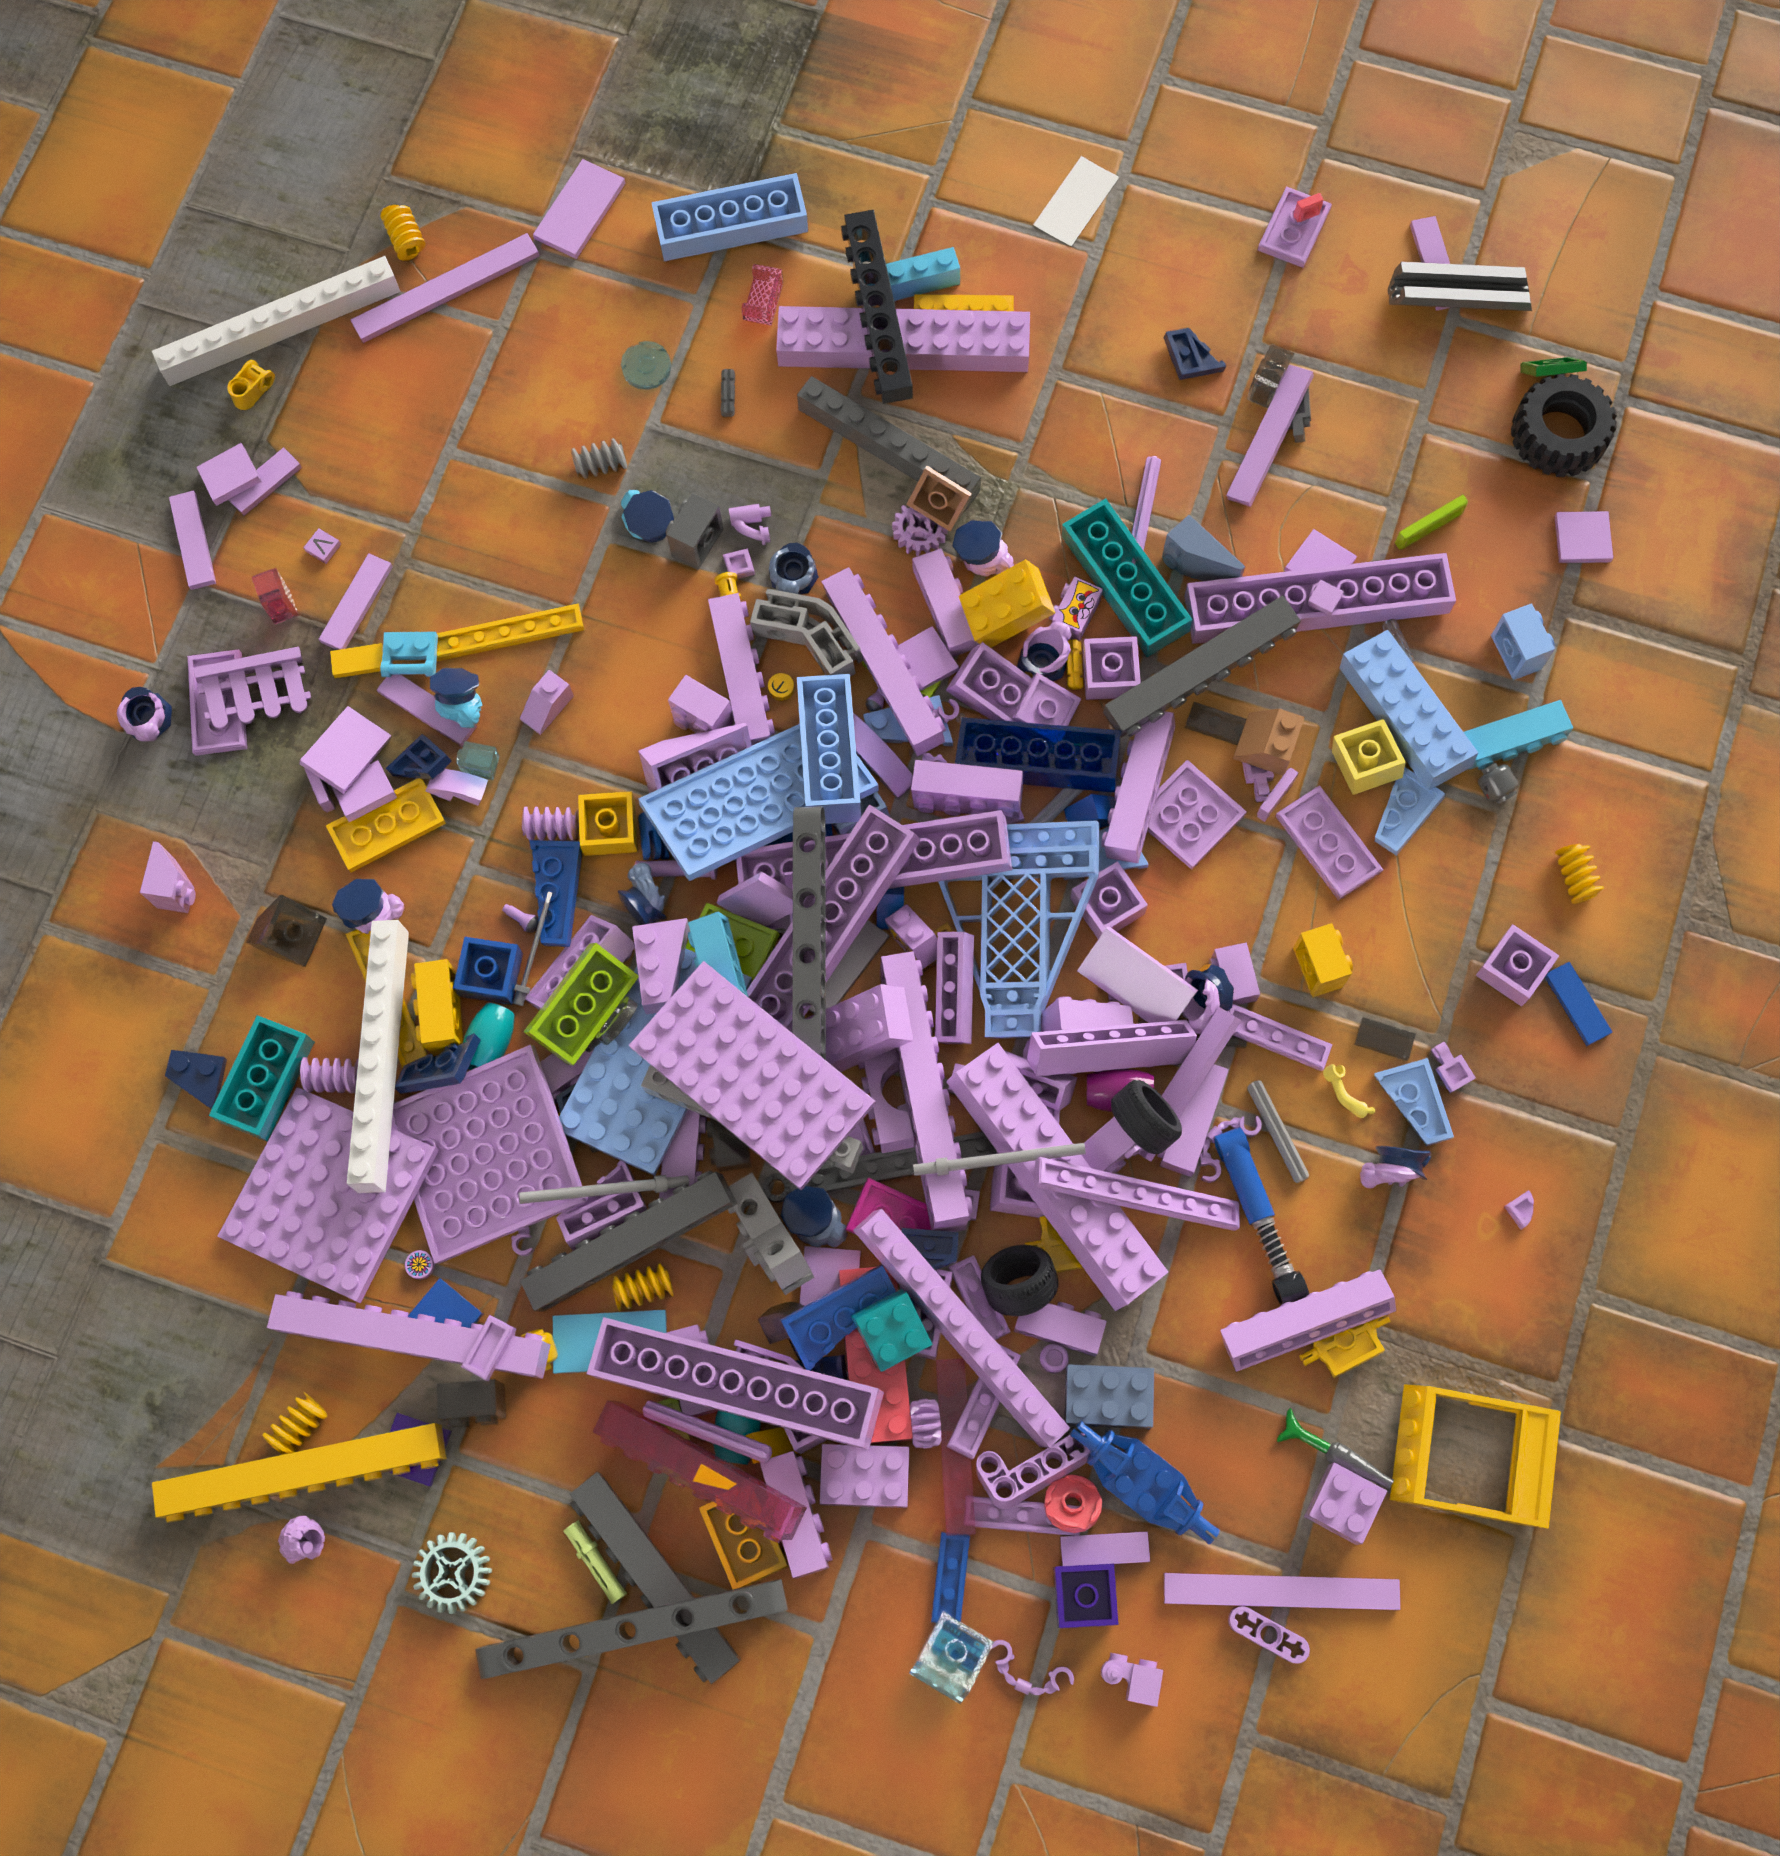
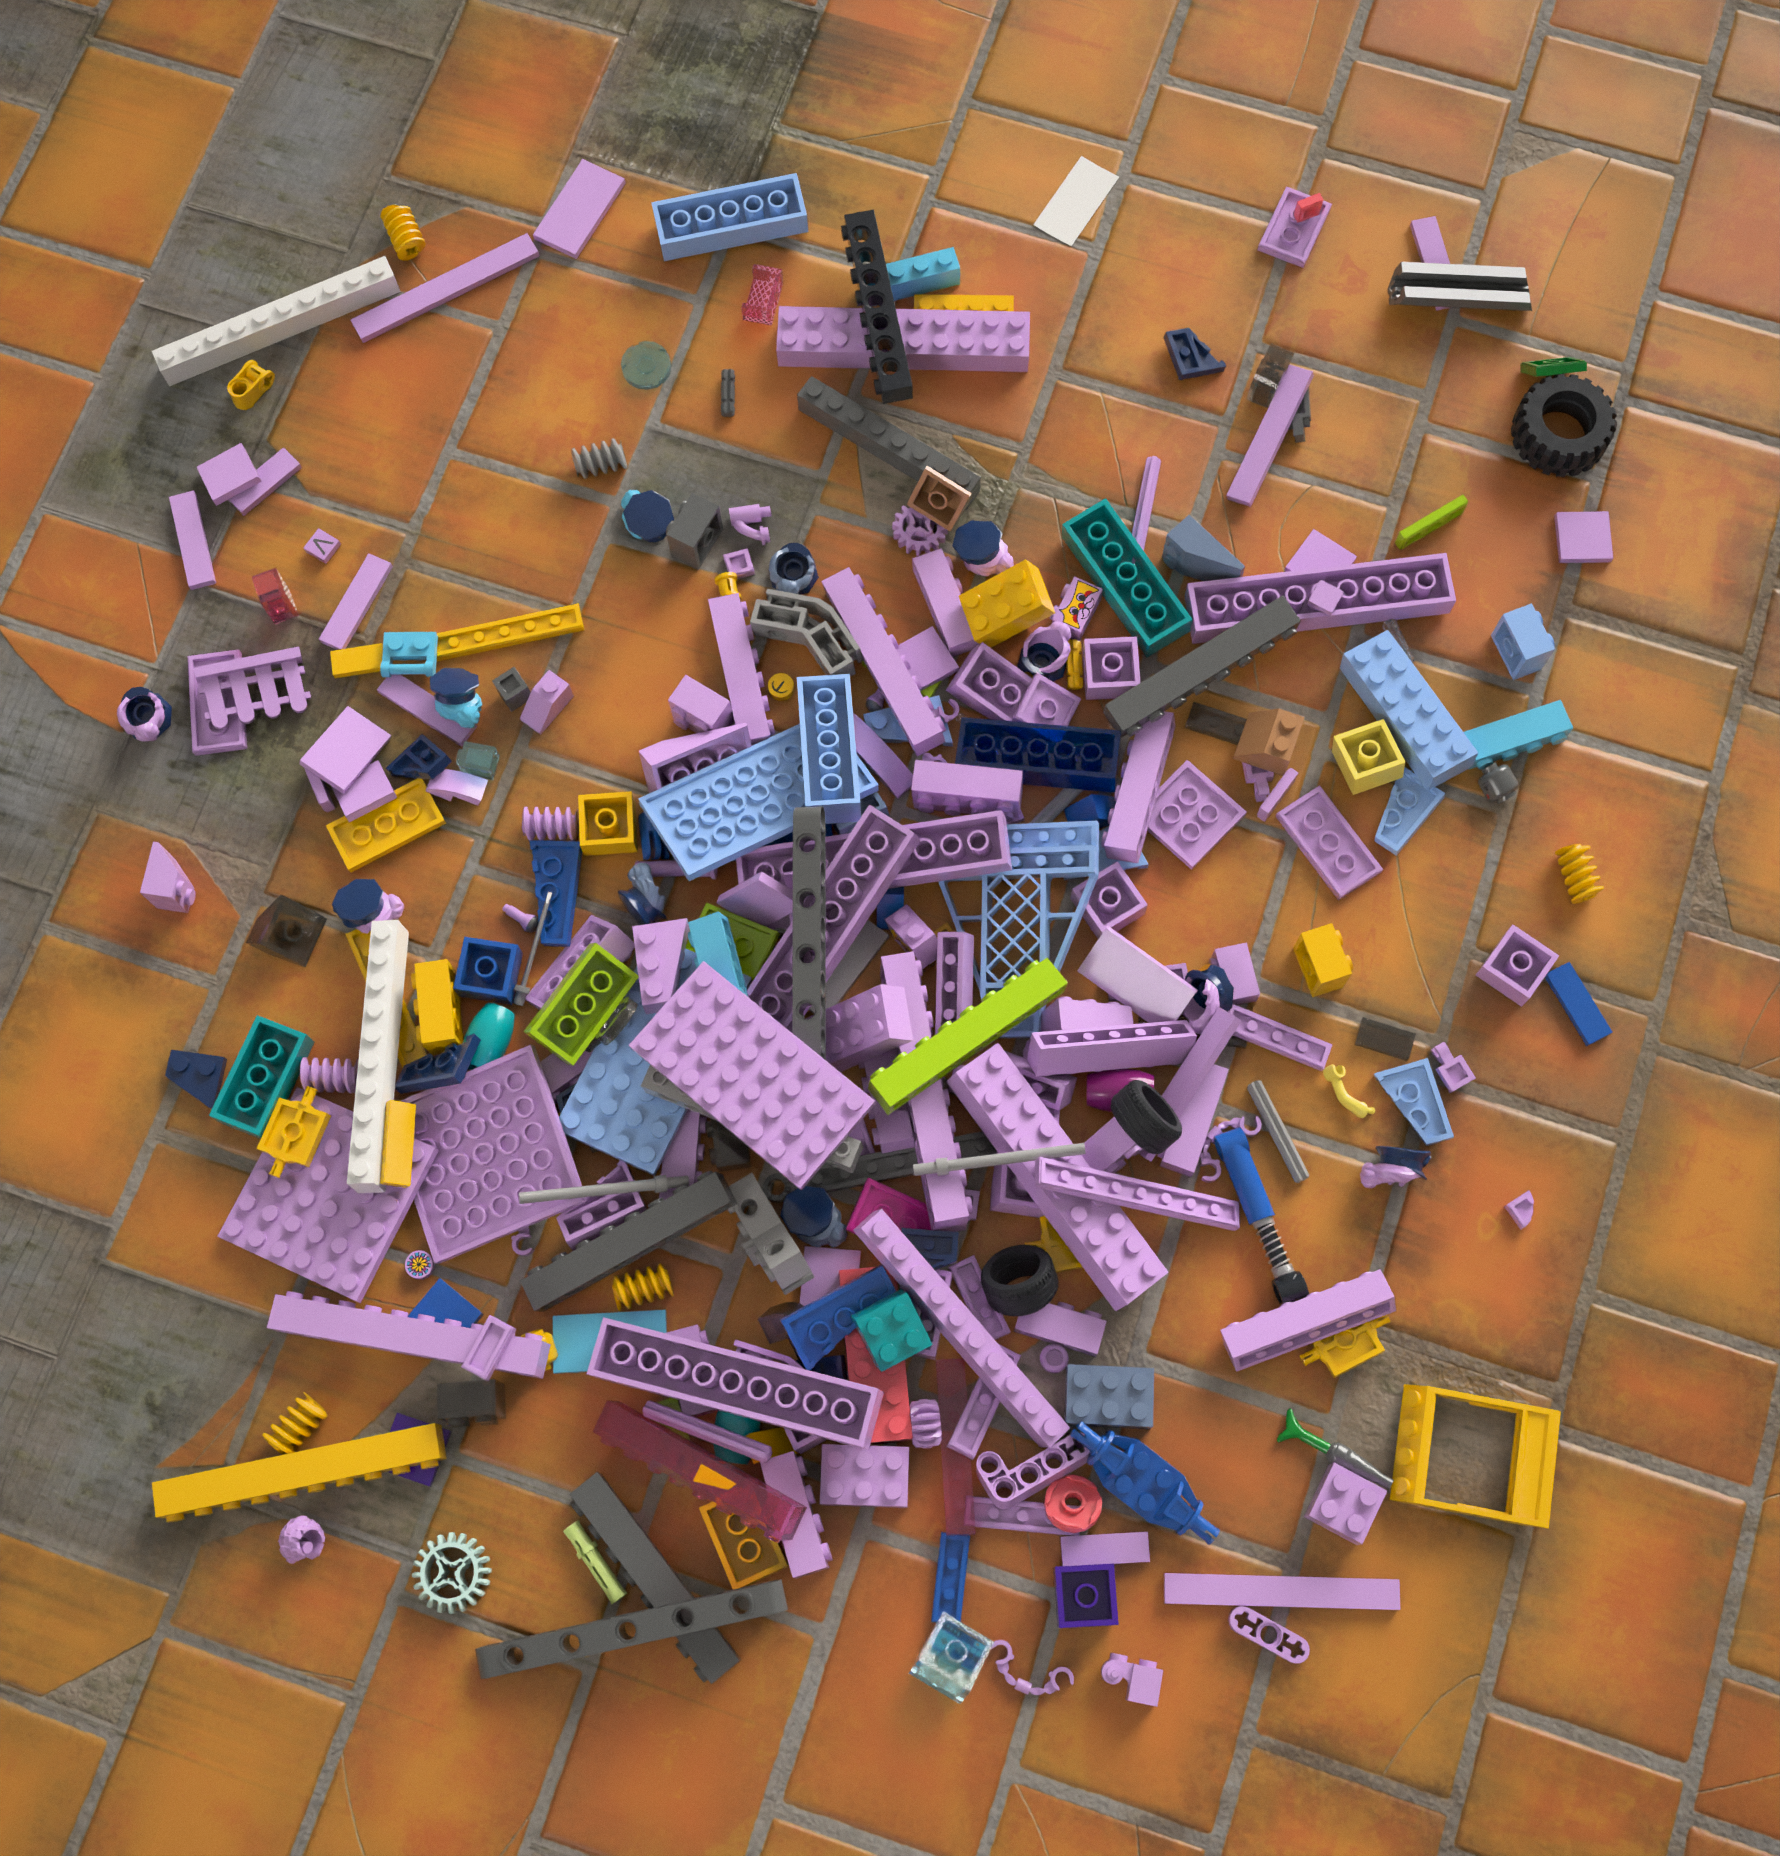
(293, 1132): none -> yellow plate
(398, 1144): none -> yellow tile
(512, 689): none -> dark grey brick
(967, 1035): none -> lime brick

